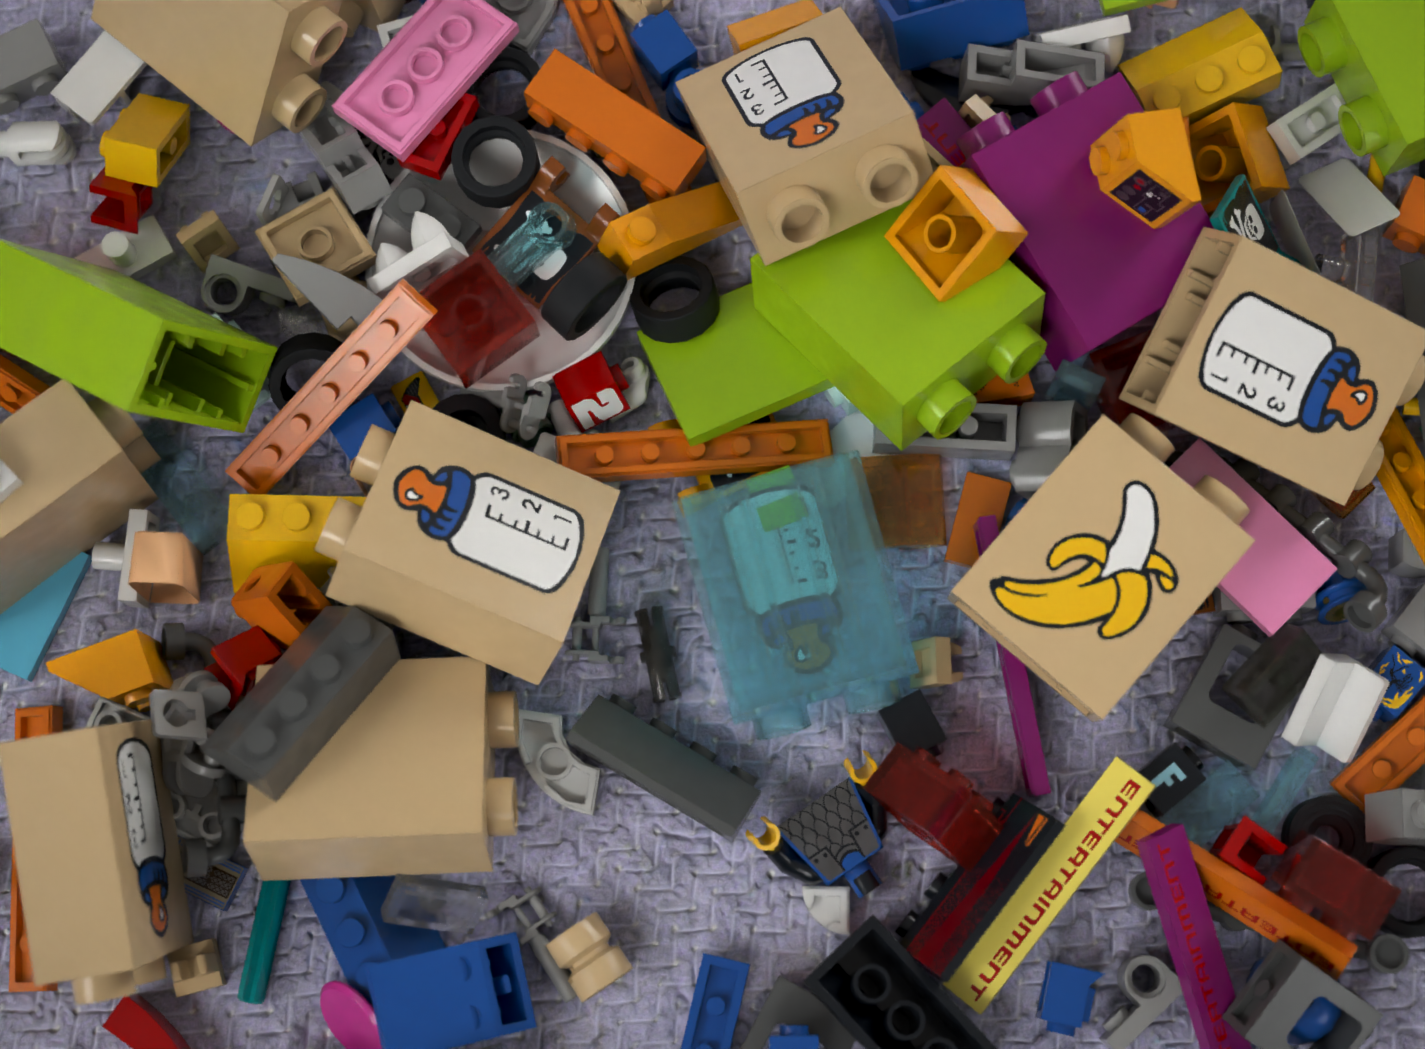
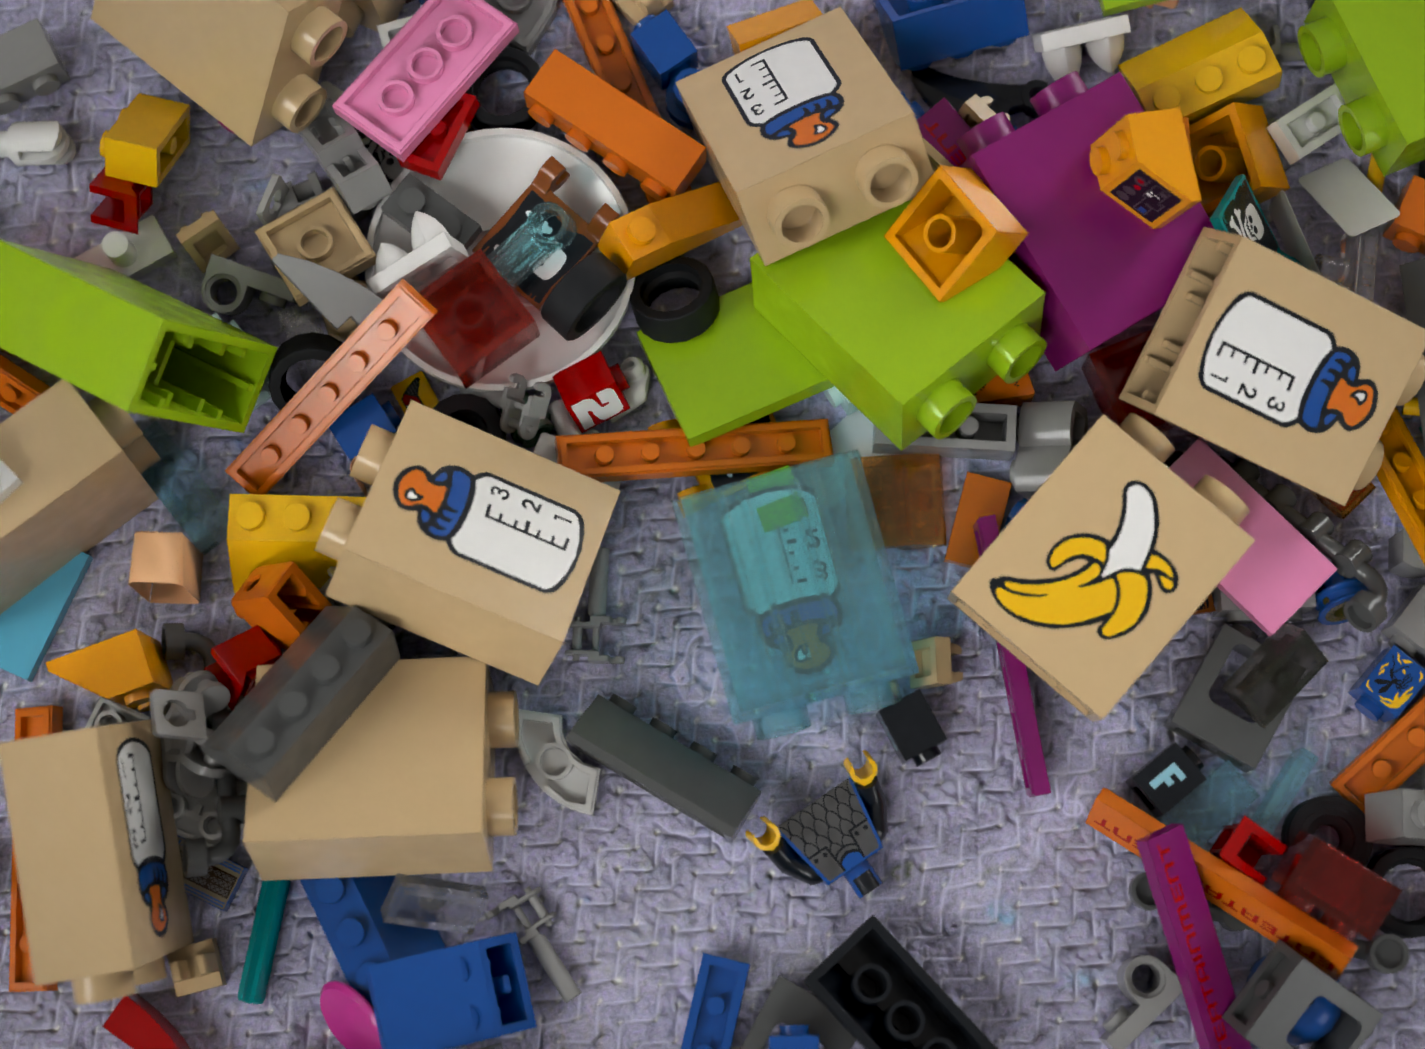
(98, 79): white panel -> none
(118, 556): white tile -> none
(488, 129): black tyre -> none
(589, 956): tan wheel -> none
(658, 654): clear smoke pin -> none
(829, 906): white tile -> none
(935, 804): clear red brick -> none
(967, 902): black slope -> none
(1021, 73): light grey slope -> none
(1051, 884): light yellow tile -> none
(1066, 997): blue window -> none
(1076, 384): clear light blue tile -> none
(1336, 706): white panel -> none

